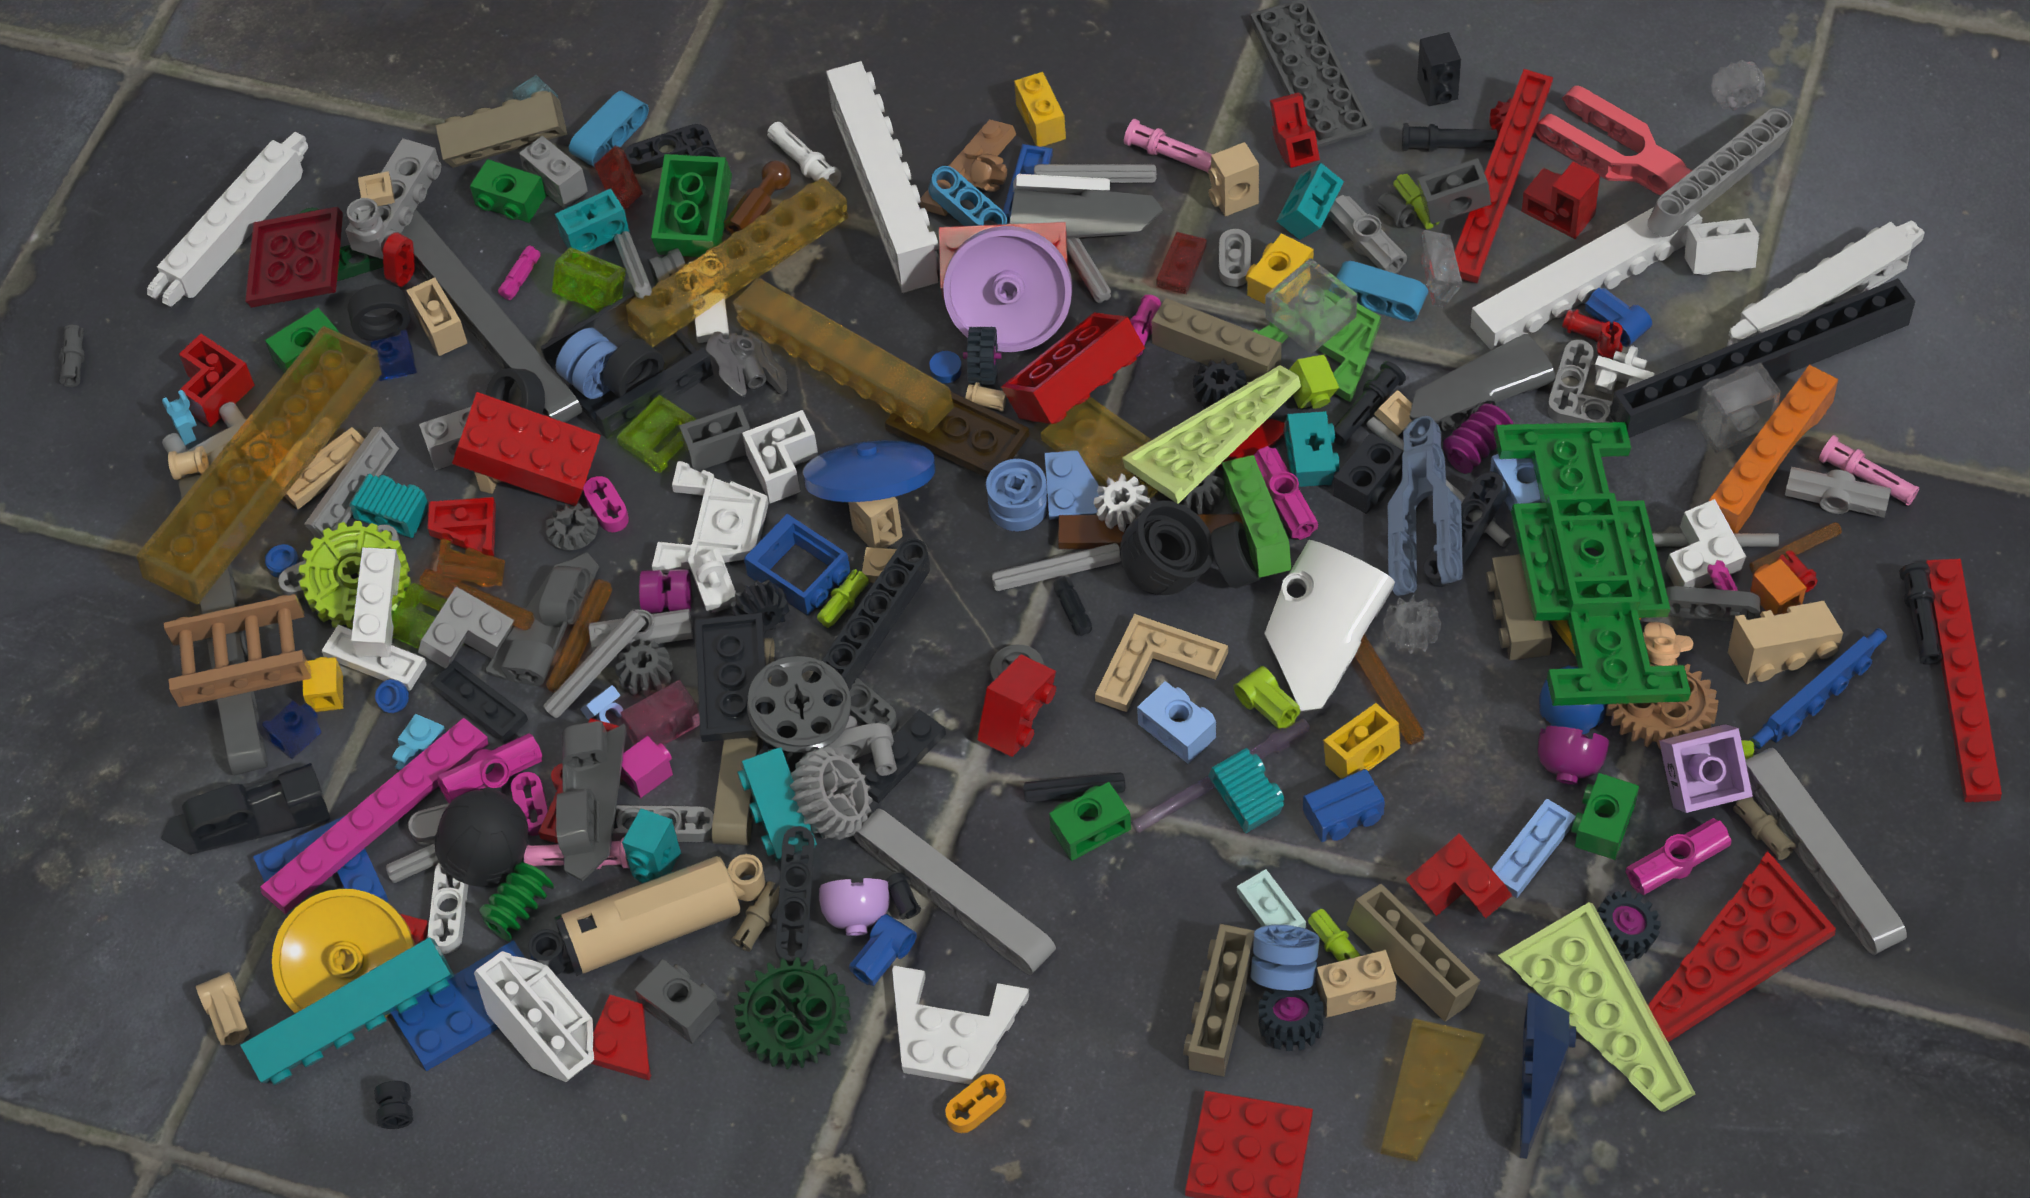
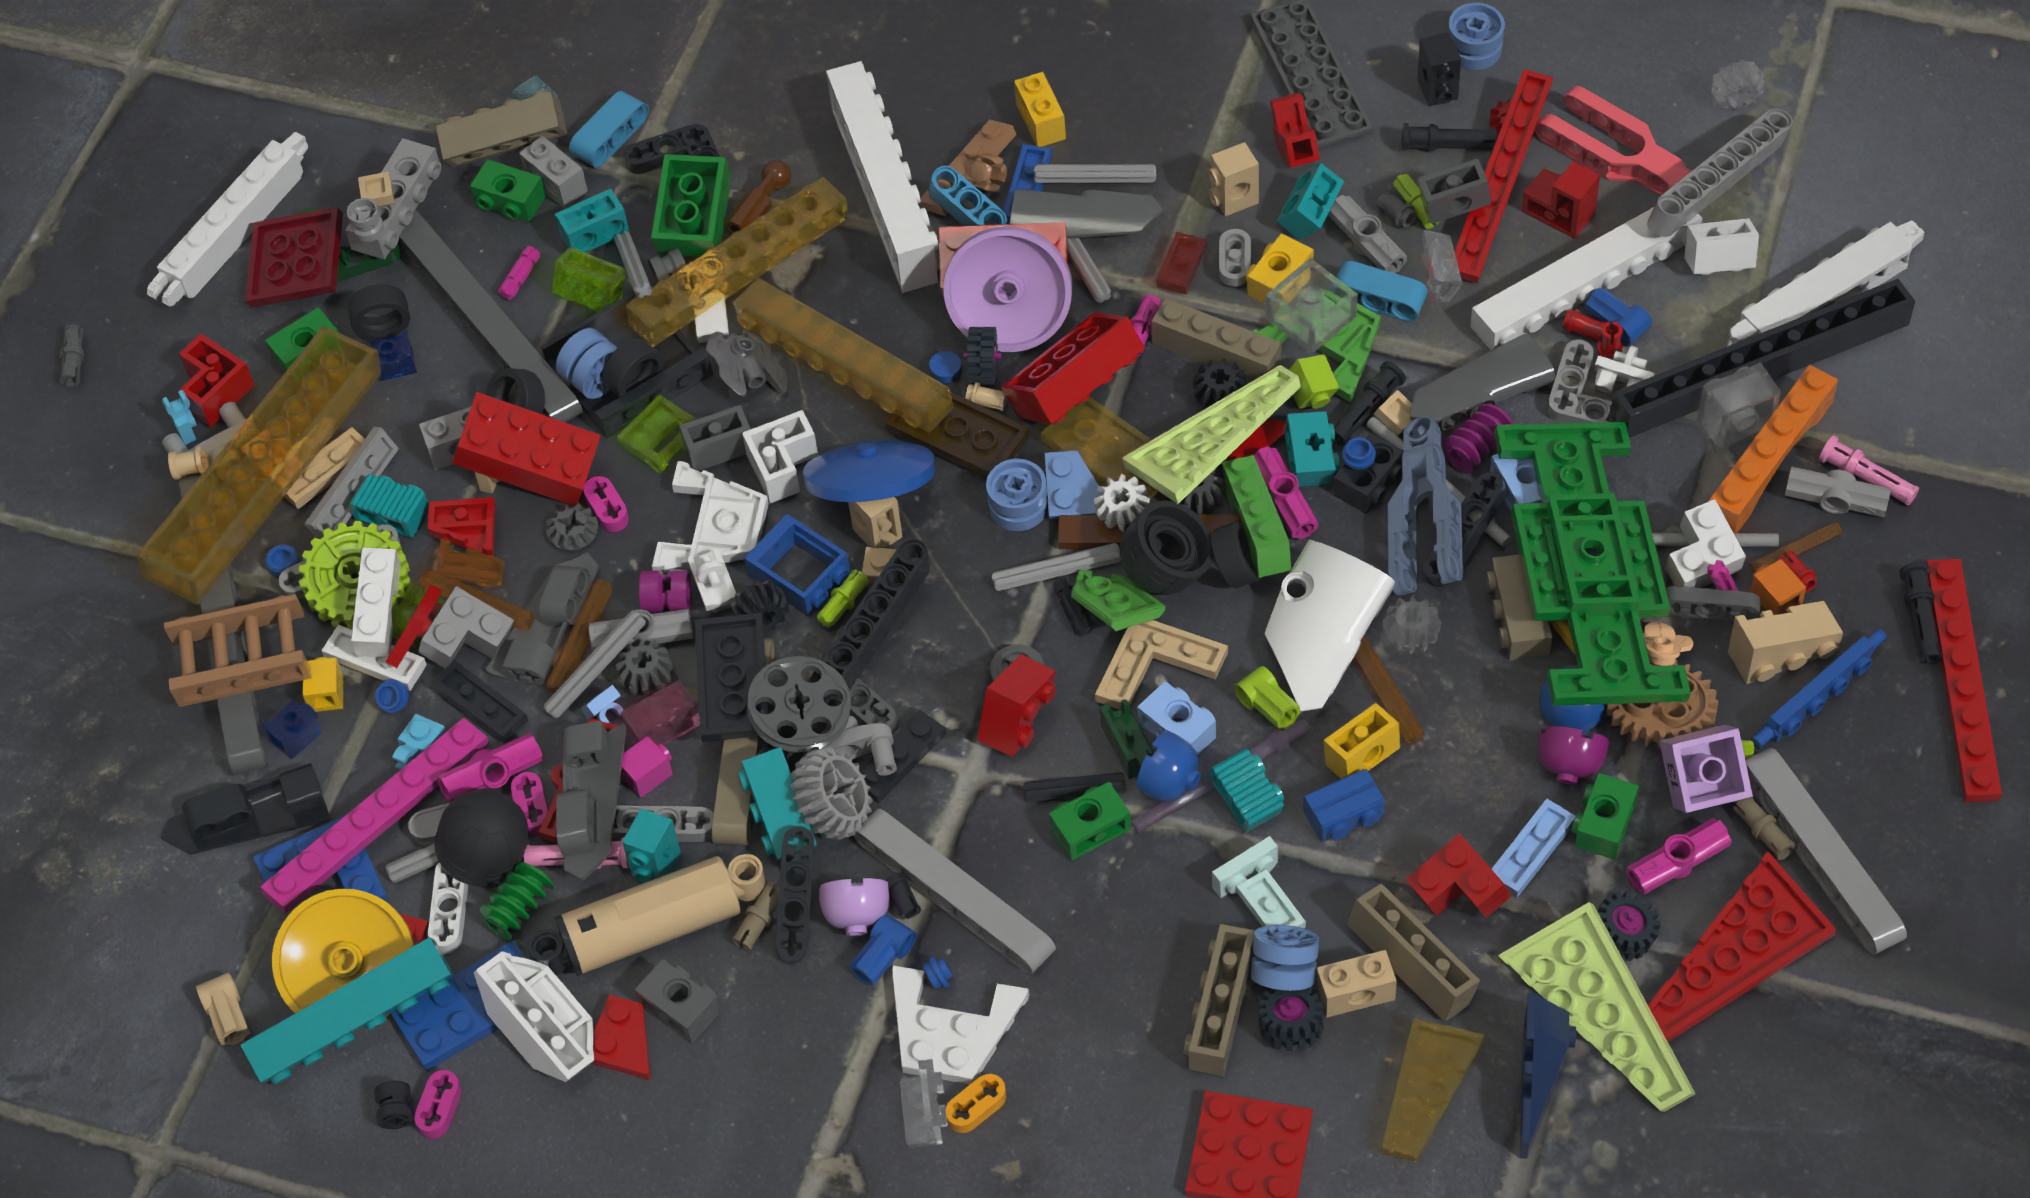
(398, 259): red beam -> none
(417, 625): none -> red wing
(431, 1101): none -> dark pink beam
(437, 316): tan brick -> none
(618, 175): clear red plate -> none
(811, 163): white pin -> none
(817, 993): dark green gear -> none
(921, 1107): none -> clear bracket
(938, 972): none -> blue plate
(1059, 184): white tile -> none
(1115, 600): none -> bright green tile
(1125, 737): none -> dark green hinge
(1157, 142): bright pink pin -> none
(1170, 769): none -> blue cylinder
(1245, 866): none -> light aqua plate
(1332, 936): lime axle -> none
(1358, 453): none -> blue plate
(1477, 34): none -> medium blue wheel

